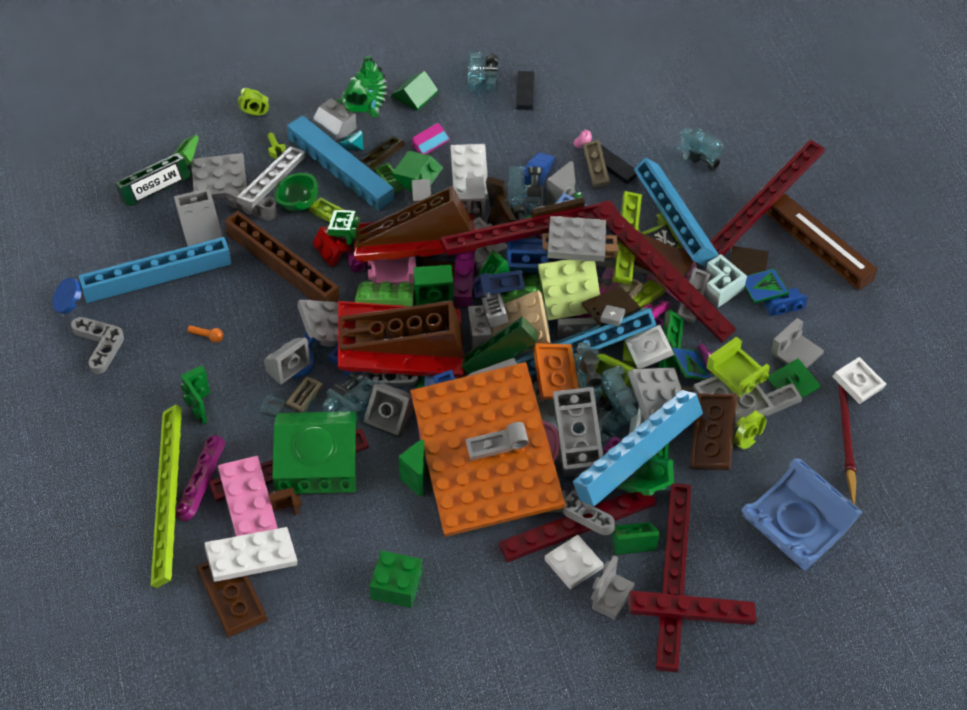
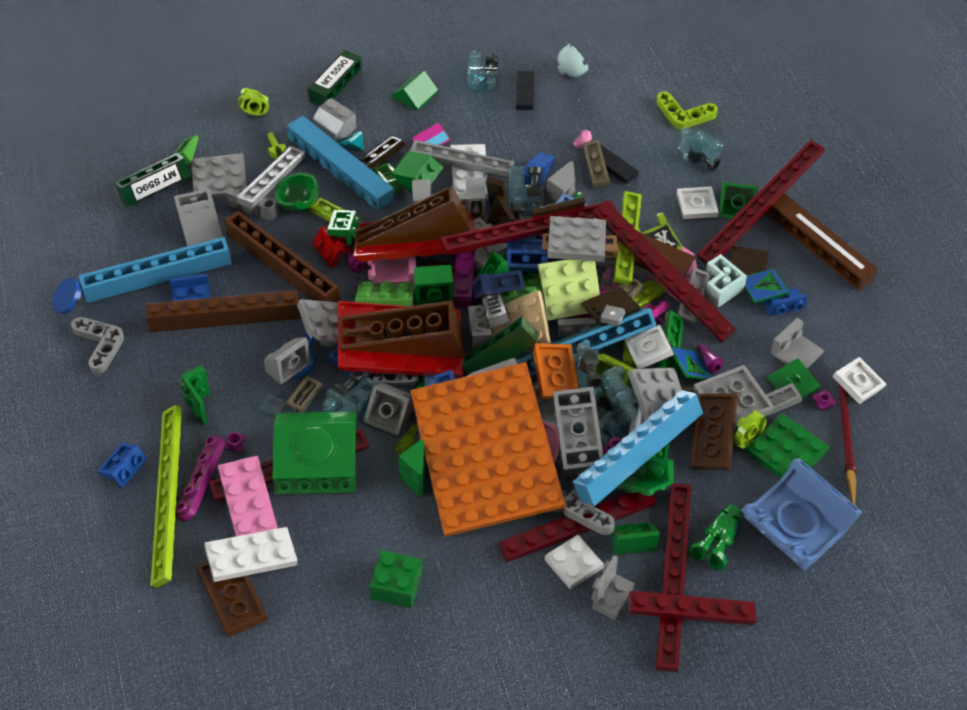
(123, 464): none -> blue bracket
(190, 287): none -> blue bracket
(214, 334): orange bar -> none
(222, 311): none -> reddish brown brick
(235, 437): none -> magenta plate
(285, 498): reddish brown bracket -> none
(335, 77): none -> brick
(366, 89): green piece -> none
(407, 440): none -> clear neon green cone
(463, 158): none -> light grey tile
(498, 442): light grey plate -> none
(571, 62): none -> light aqua cylinder
(675, 212): dark azure brick -> none
(682, 119): none -> lime beam
(697, 202): none -> white plate
(722, 528): none -> green piece
(734, 198): none -> green slope
(737, 368): lime panel -> none
(784, 442): none -> green plate
(826, 403): none -> magenta plate

